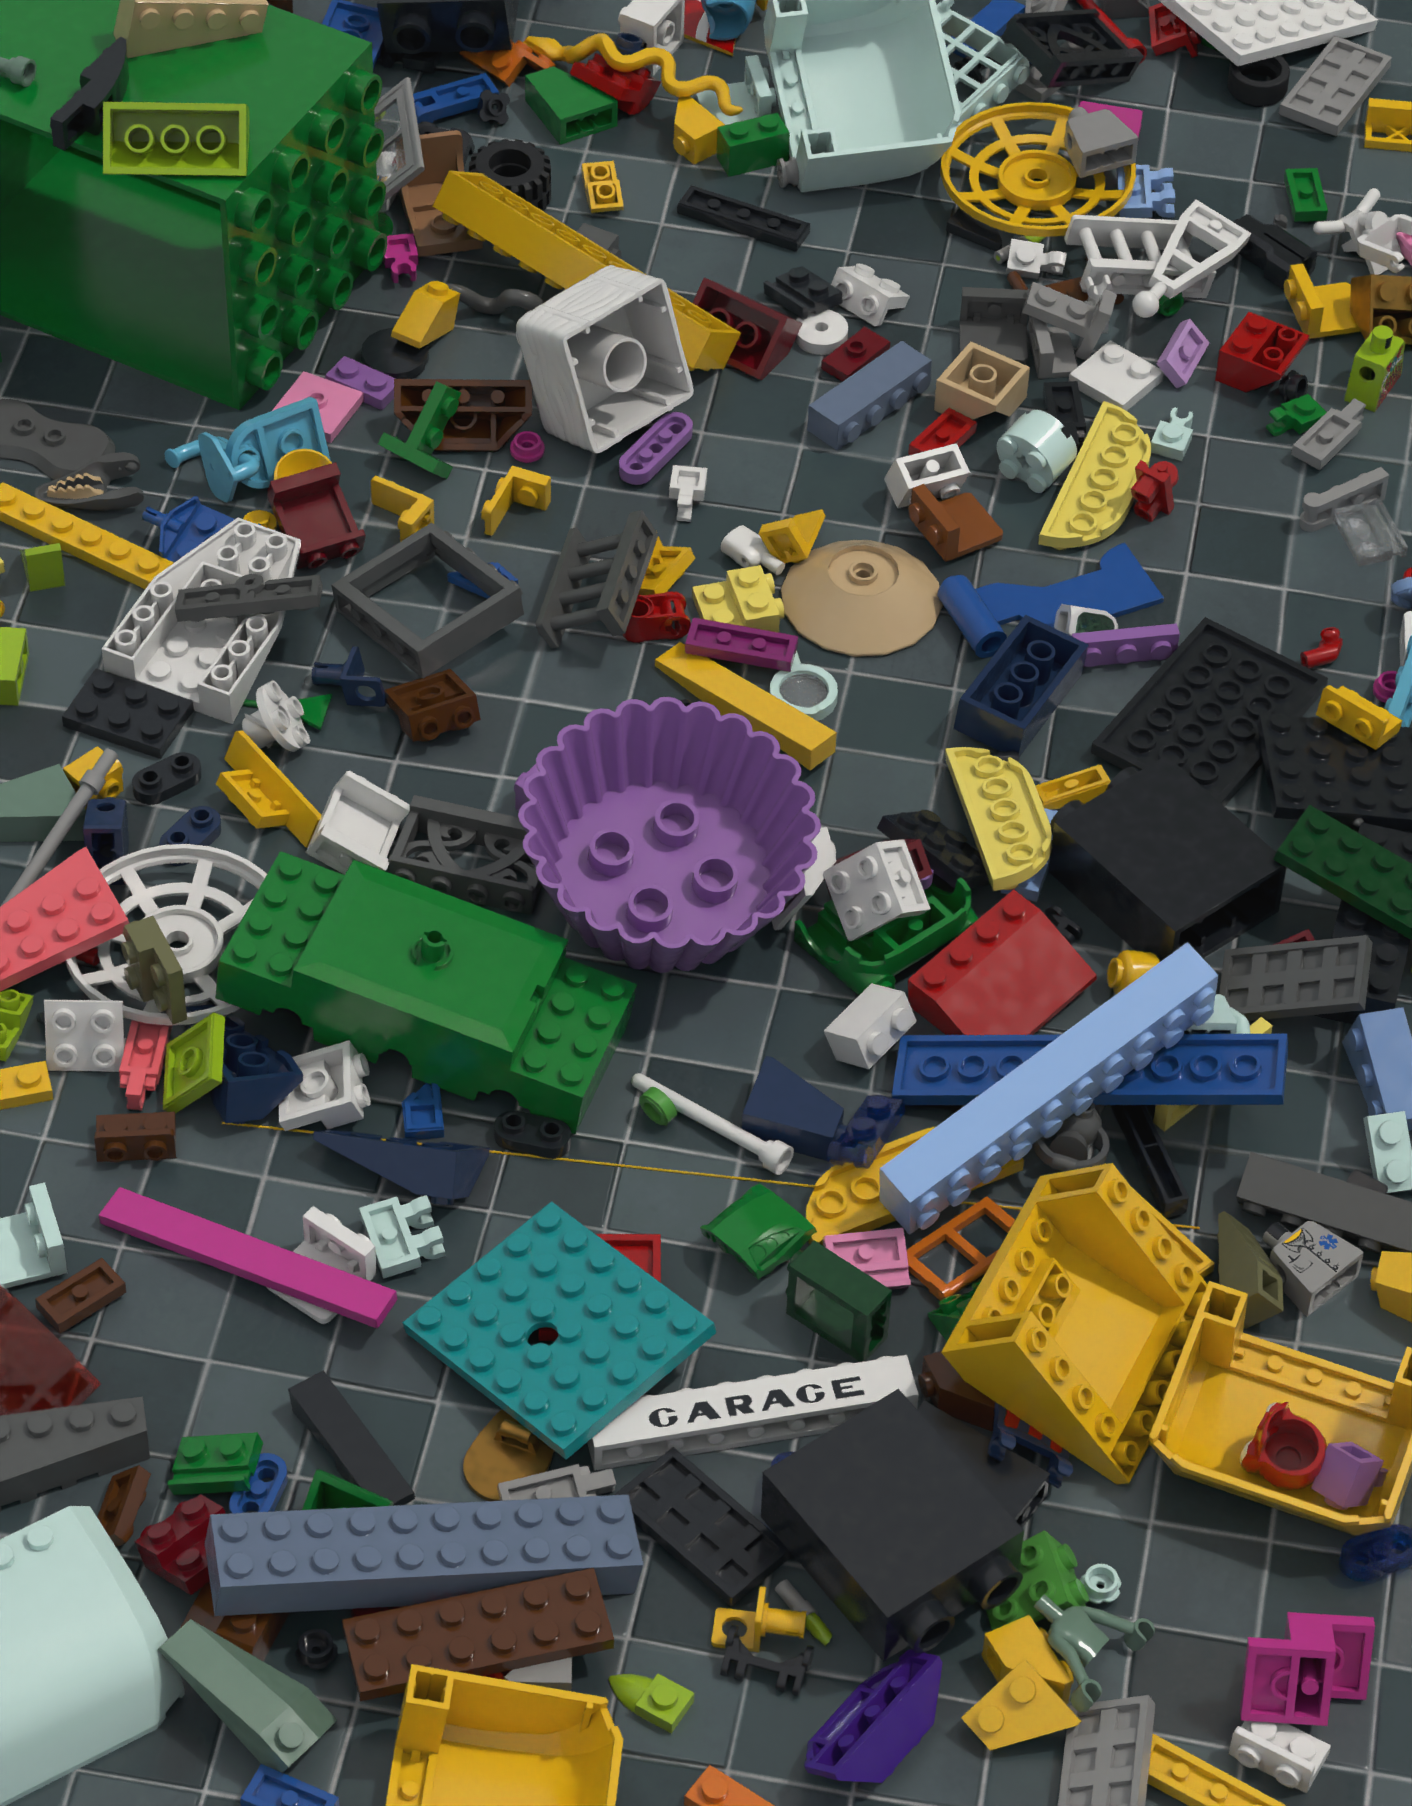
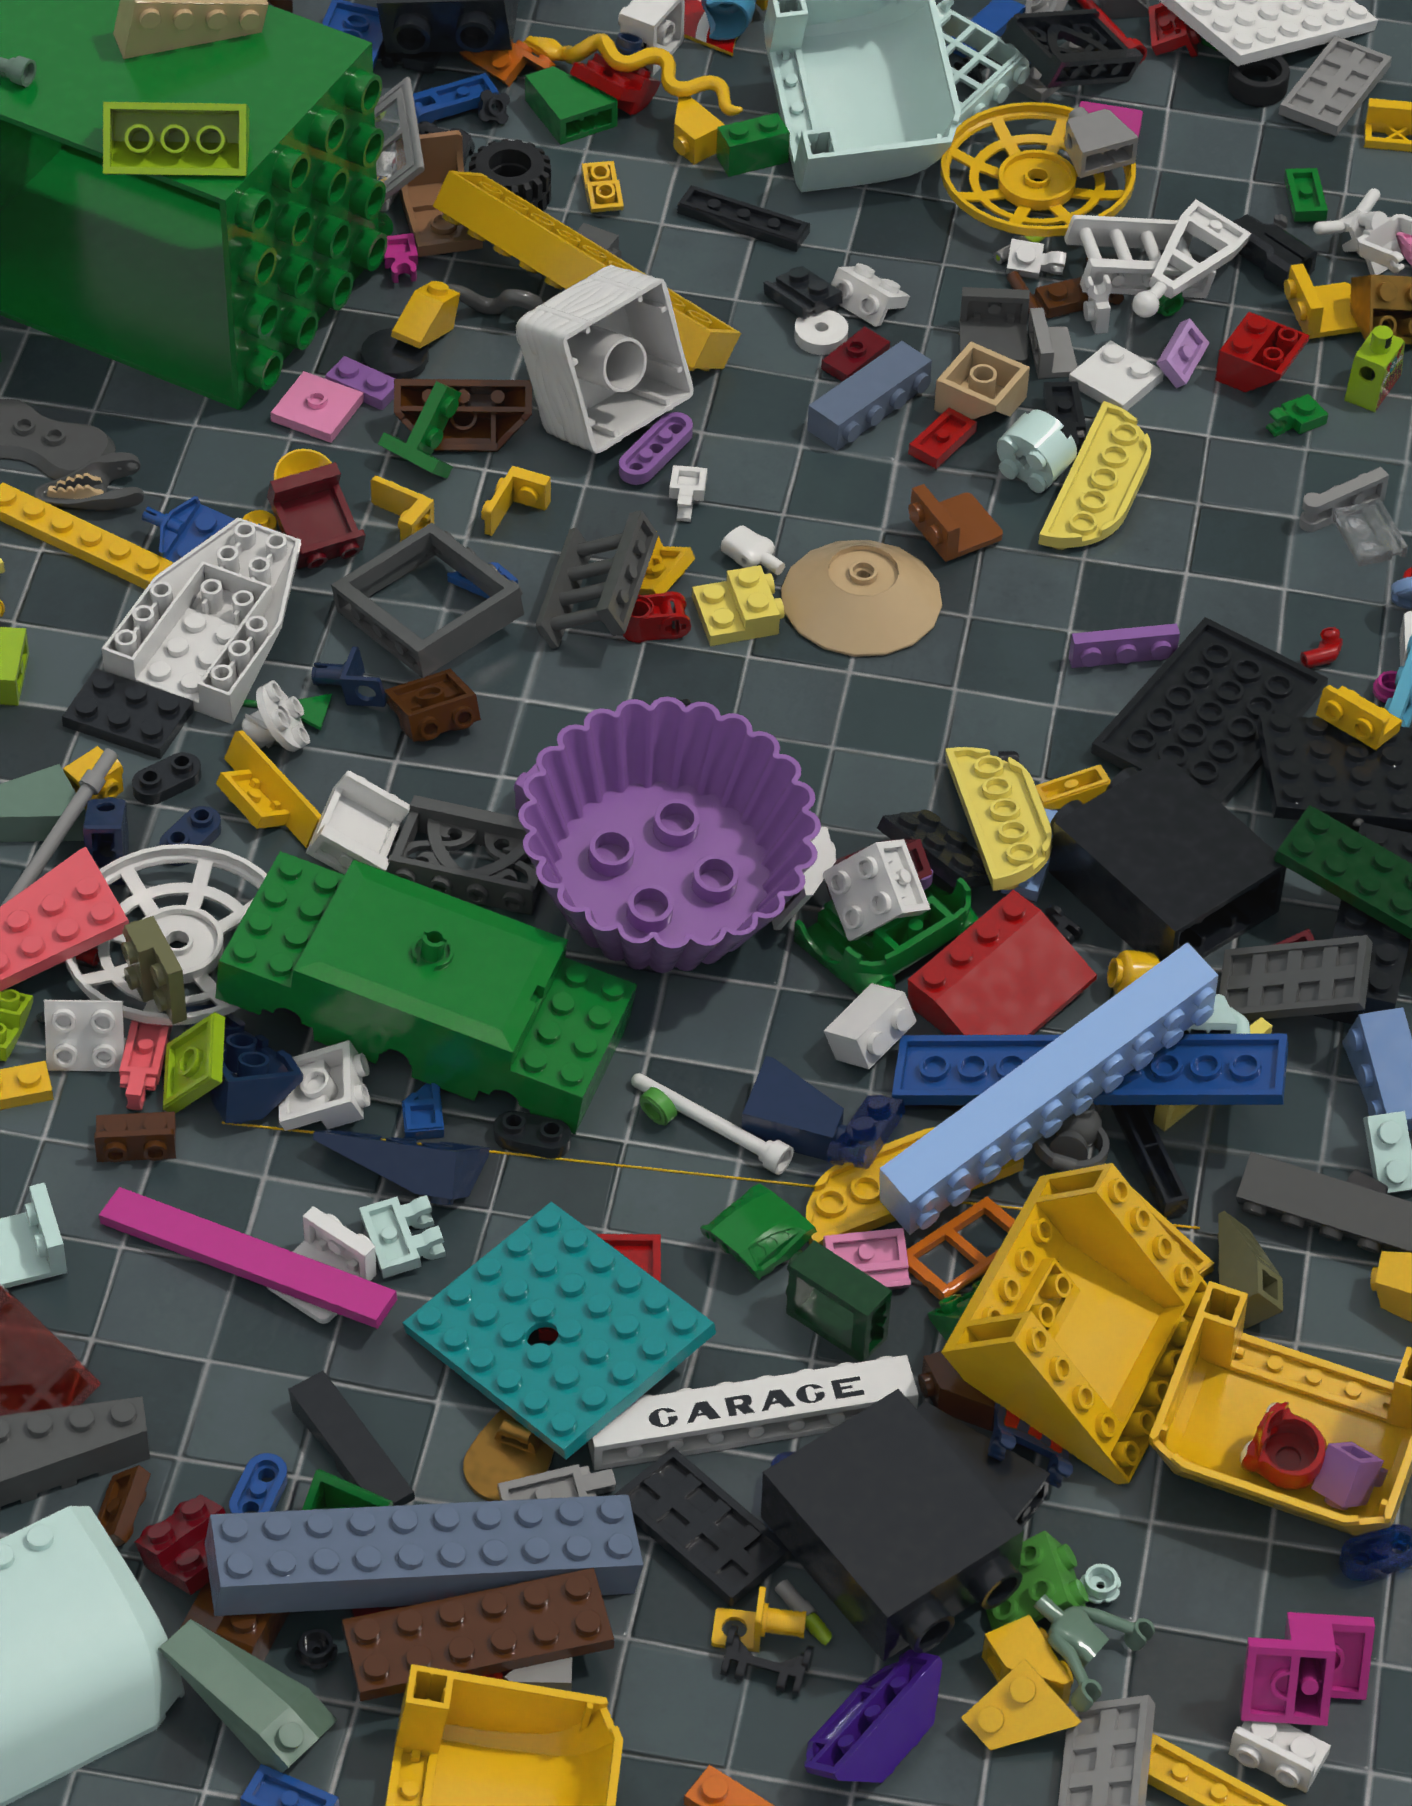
(43, 567): lime slope -> none
(80, 1295): reddish brown plate -> none
(100, 82): black slope -> none
(215, 1463): green plate -> none
(247, 597): dark grey hinge -> none
(266, 438): medium azure plate -> none
(527, 447): dark pink plate -> none
(653, 1699): lime plate -> none
(710, 682): yellow slope -> none
(741, 644): magenta plate -> none
(751, 95): light aqua bracket -> none
(764, 331): dark red slope -> none
(787, 172): light grey bush -> none
(793, 537): yellow bracket -> none
(806, 689): piece -> none
(940, 470): white brick -> none
(974, 230): black tile -> none
(1021, 686): dark blue brick -> none
(1071, 314): light grey bracket -> none
(1078, 619): rock -> none
(1117, 587): blue door -> none
(1143, 201): light blue plate -> none
(1154, 489): red hips -> none
(1173, 437): light aqua plate -> none
(1293, 385): black plate -> none
(1312, 1263): light grey torso -> none
(1329, 435): light grey hinge -> none

